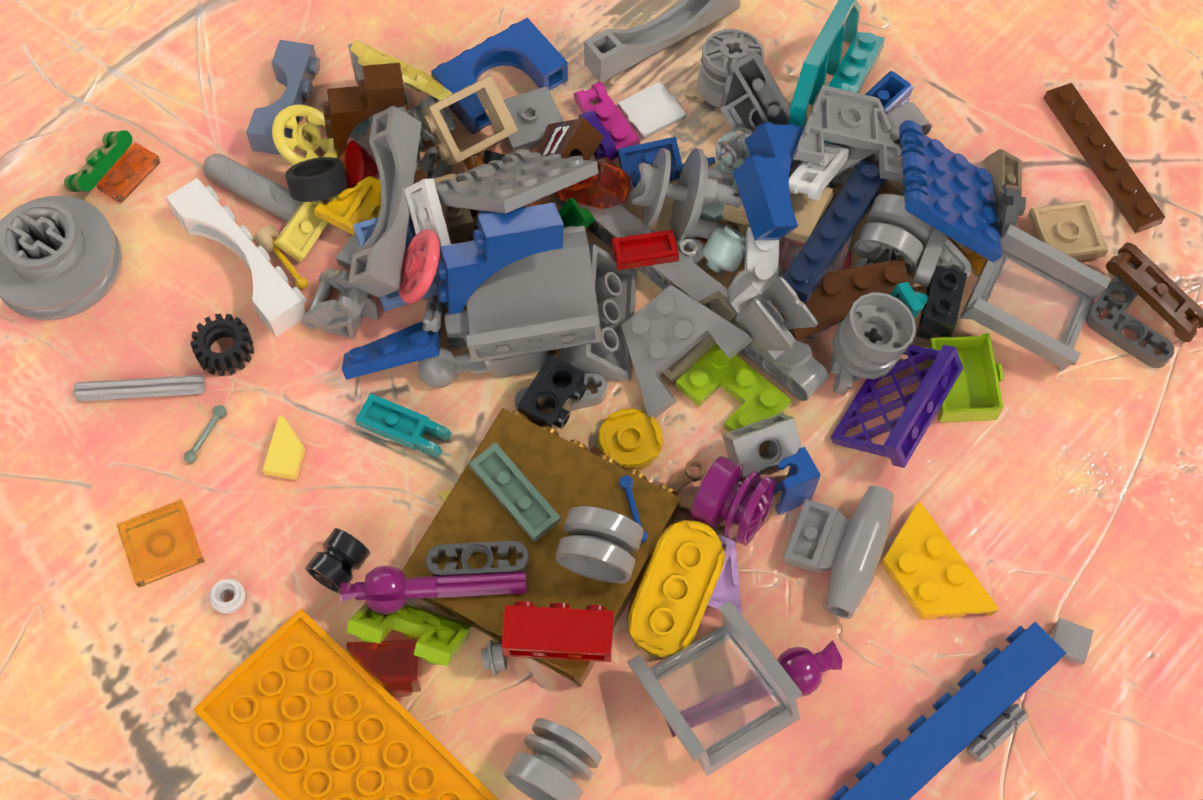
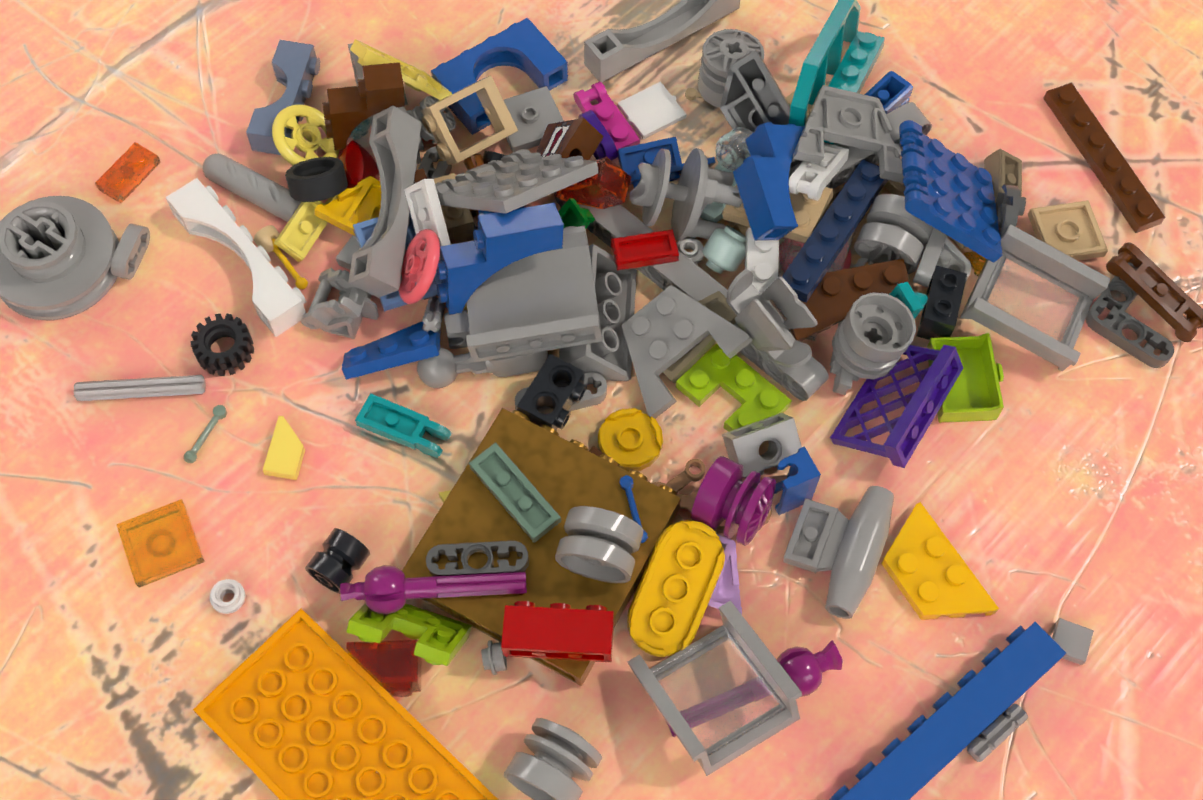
(99, 161): green plate -> none
(130, 251): none -> light grey beam

